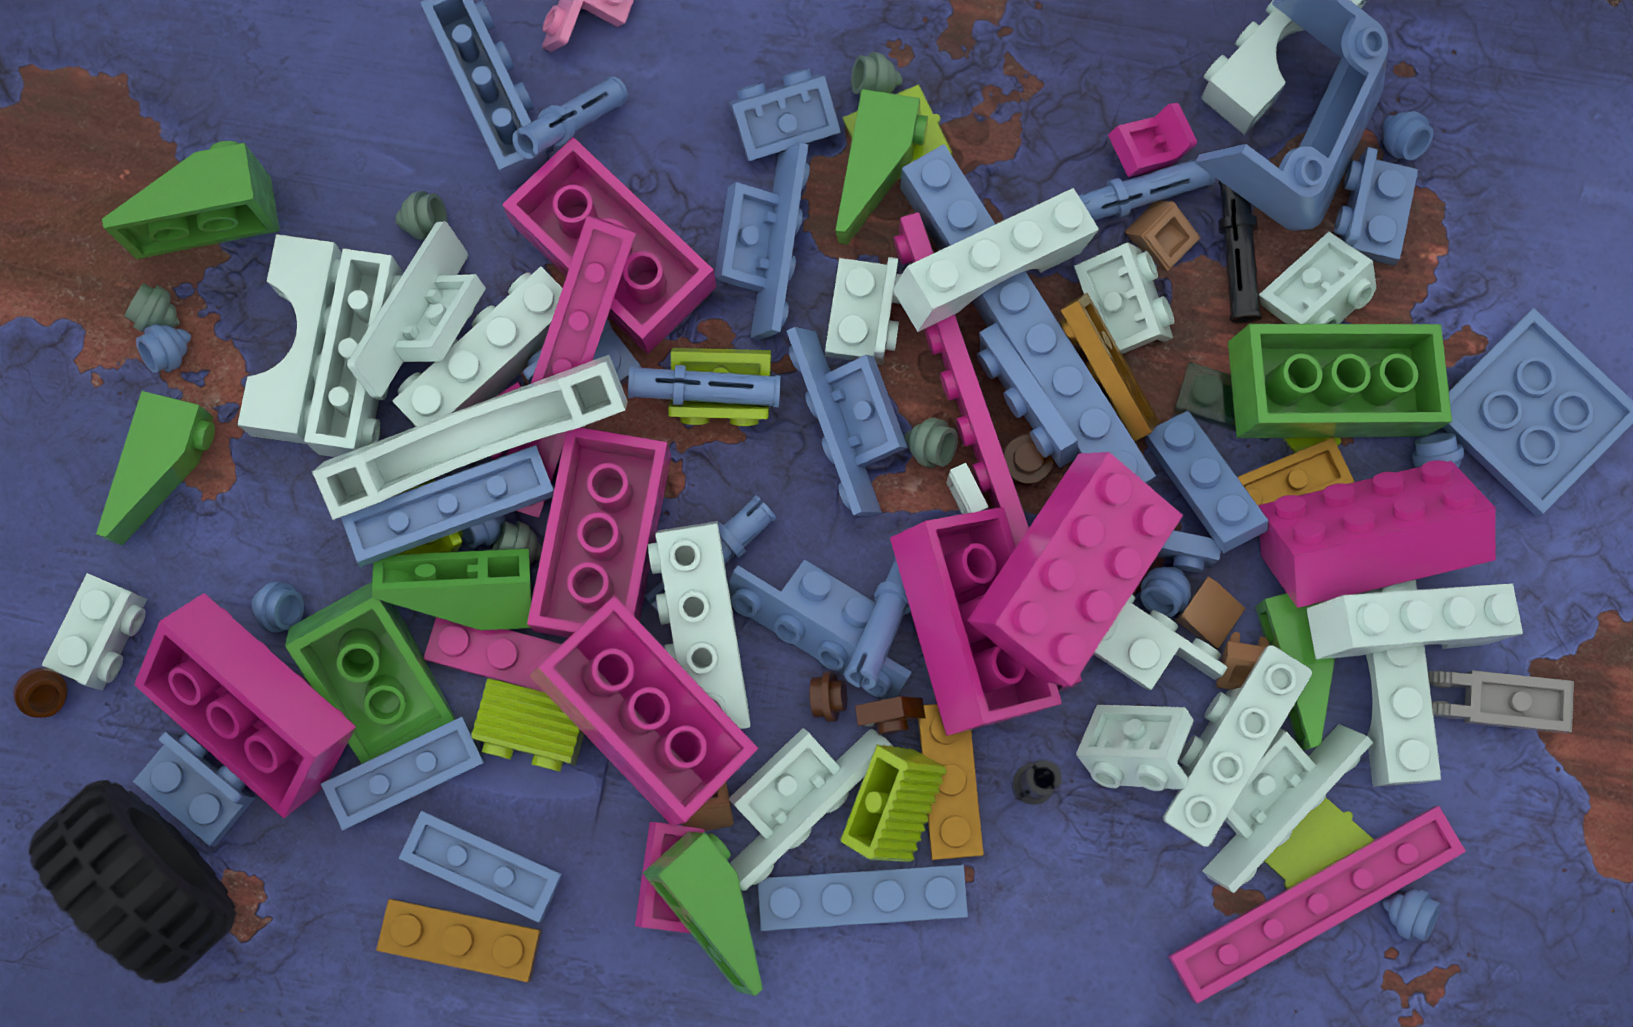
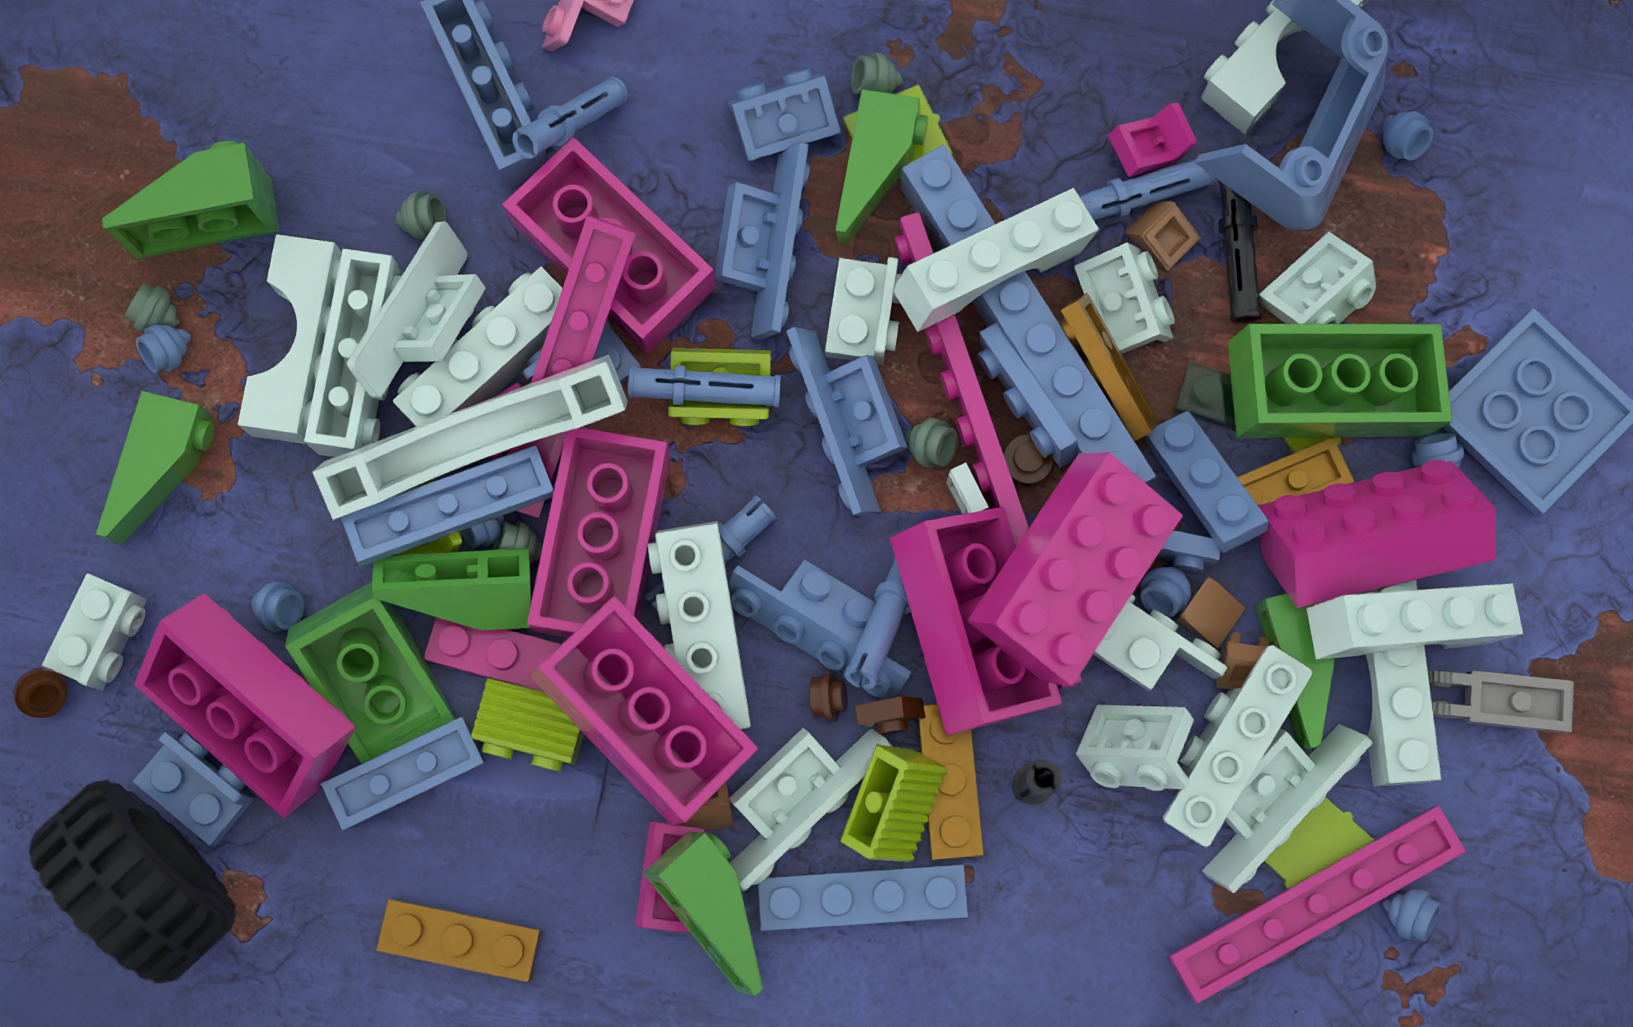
(481, 866): medium blue plate -> none
(1376, 207): medium blue bracket -> none

